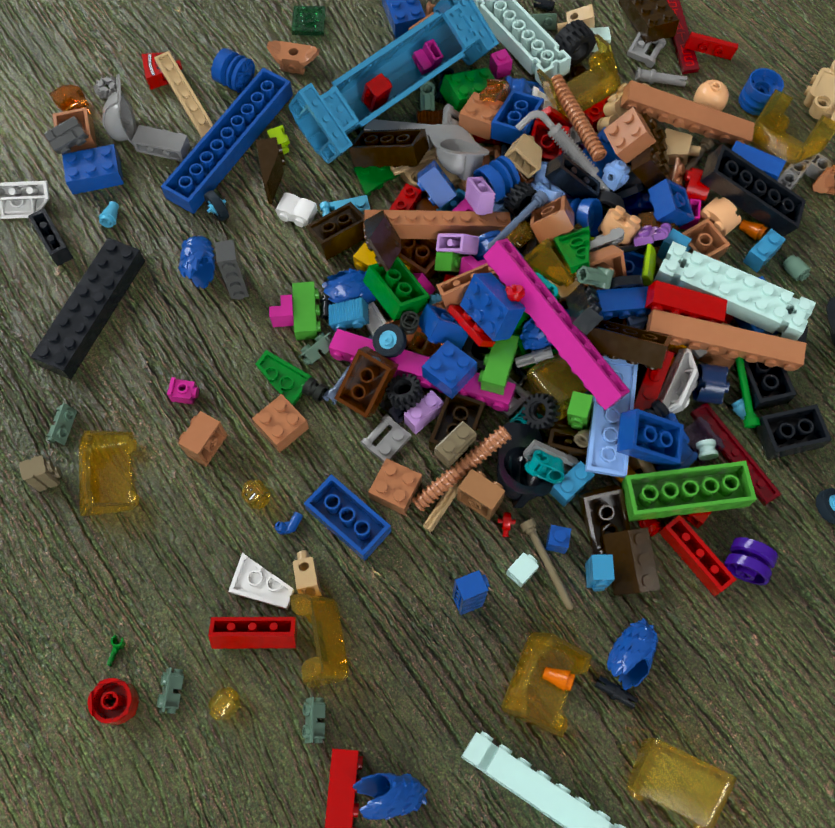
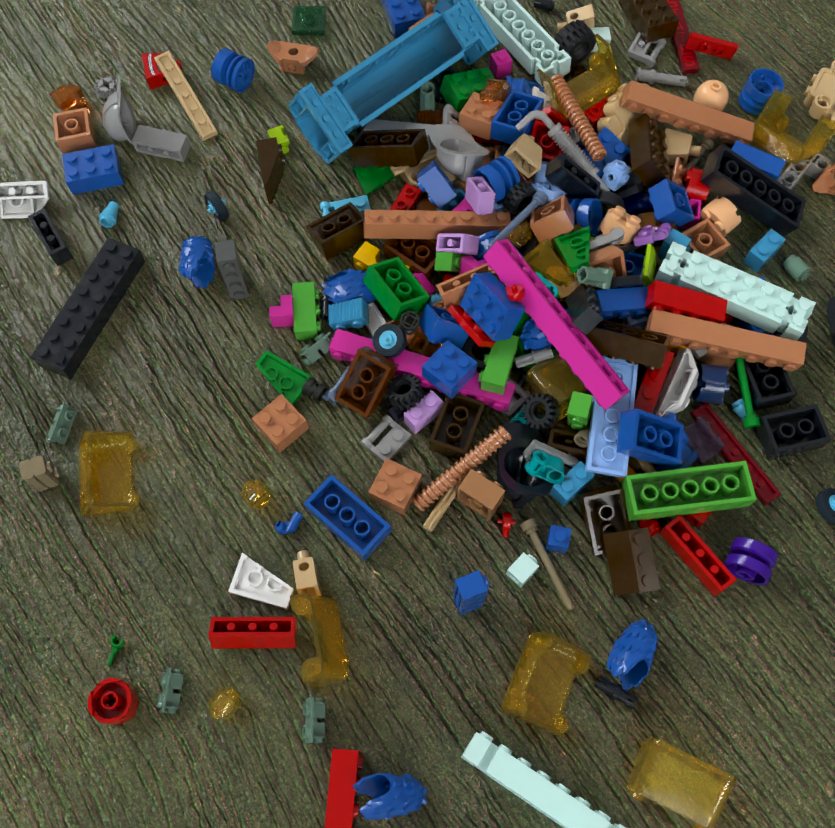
(66, 135): dark grey brick -> none
(177, 395): dark pink brick -> none
(202, 438): nougat brick -> none
(227, 140): blue brick -> none
(296, 209): white brick -> none
(376, 92): red brick -> none
(382, 239): dark brown slope -> none
(428, 57): dark pink piece -> none
(455, 444): dark tan brick -> none
(546, 20): sand green hinge -> none
(560, 678): orange cone -> none
(599, 572): dark azure brick -> none
(629, 135): nougat brick -> none
(658, 408): black wheel -> none
(707, 449): light aqua wheel -> none
(754, 230): orange cone -> none

